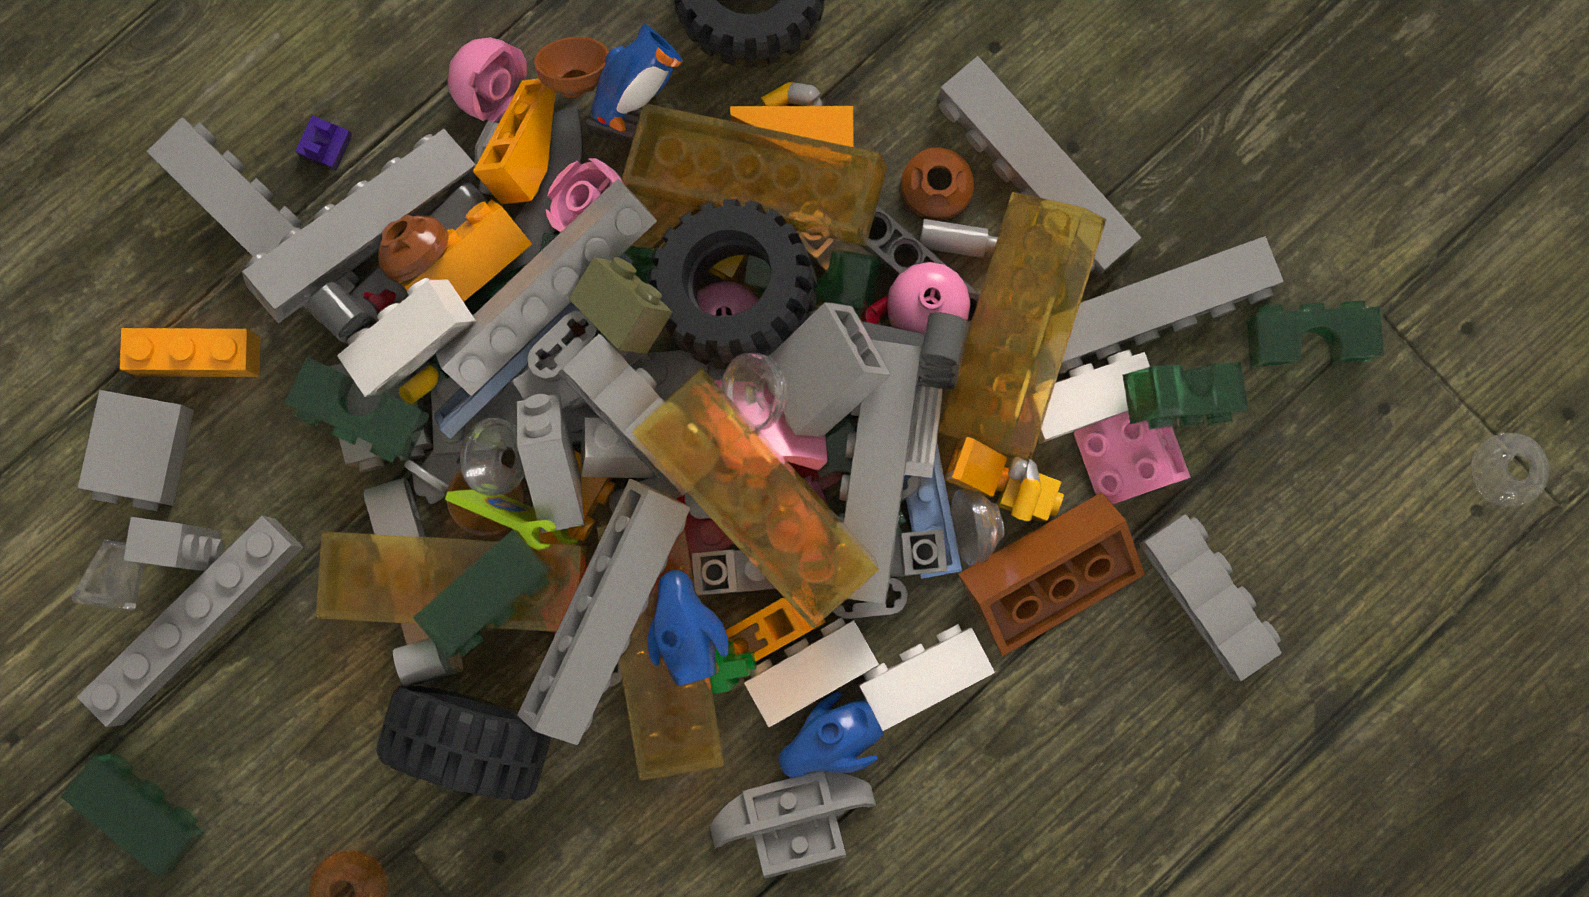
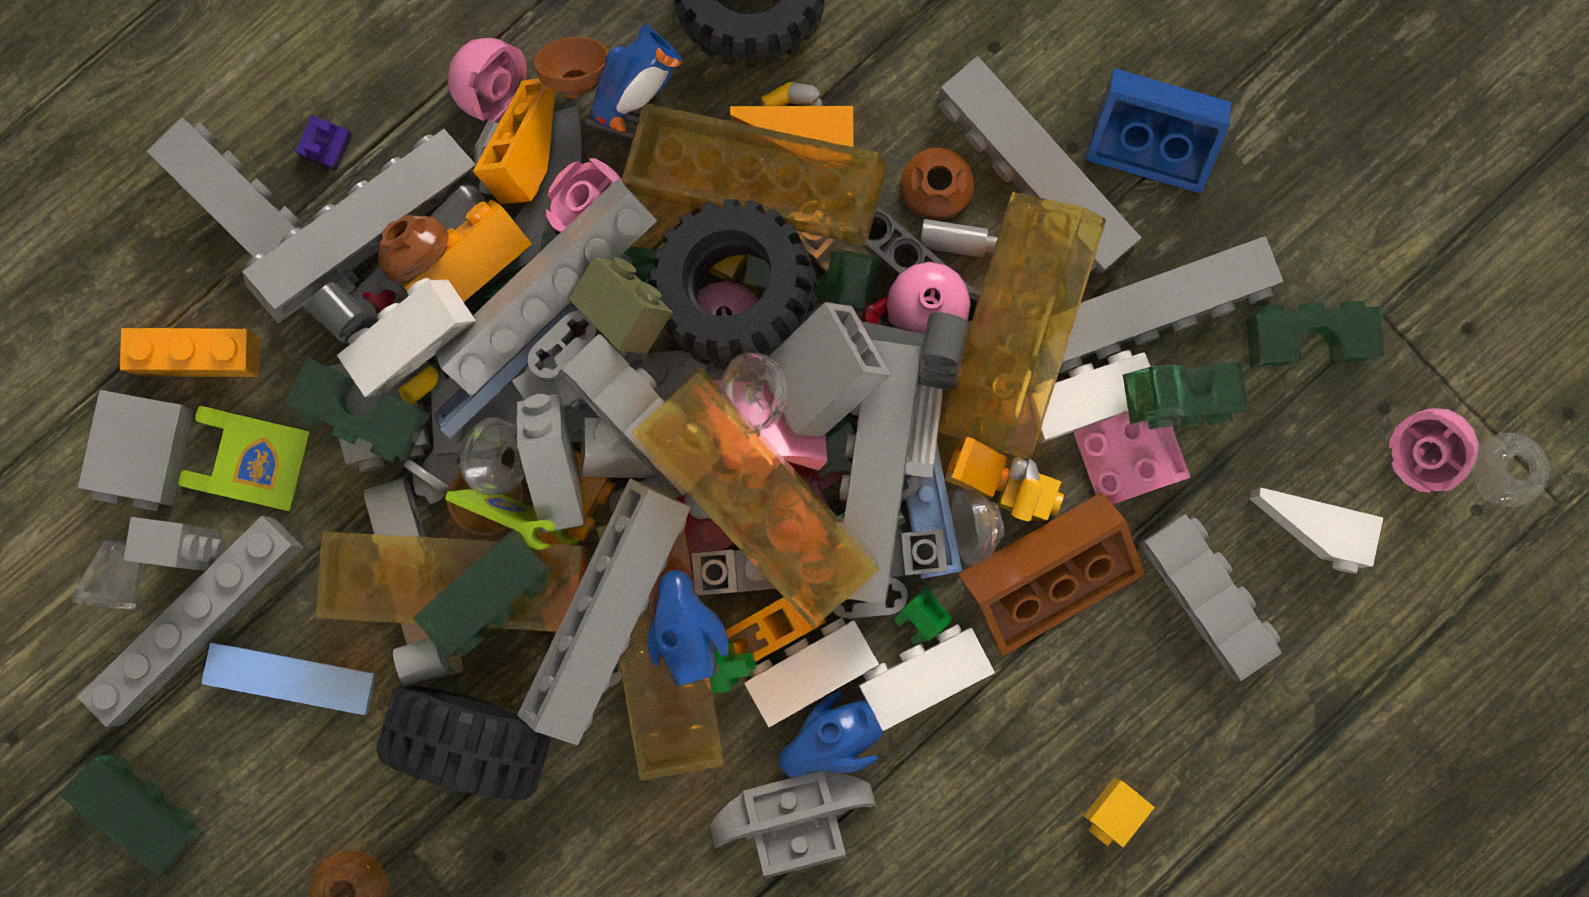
(254, 460): none -> lime flag
(289, 678): none -> light blue tile
(926, 615): none -> green tile
(1117, 813): none -> yellow brick
(1158, 130): none -> blue slope
(1327, 530): none -> white slope
(1434, 450): none -> bright pink cylinder

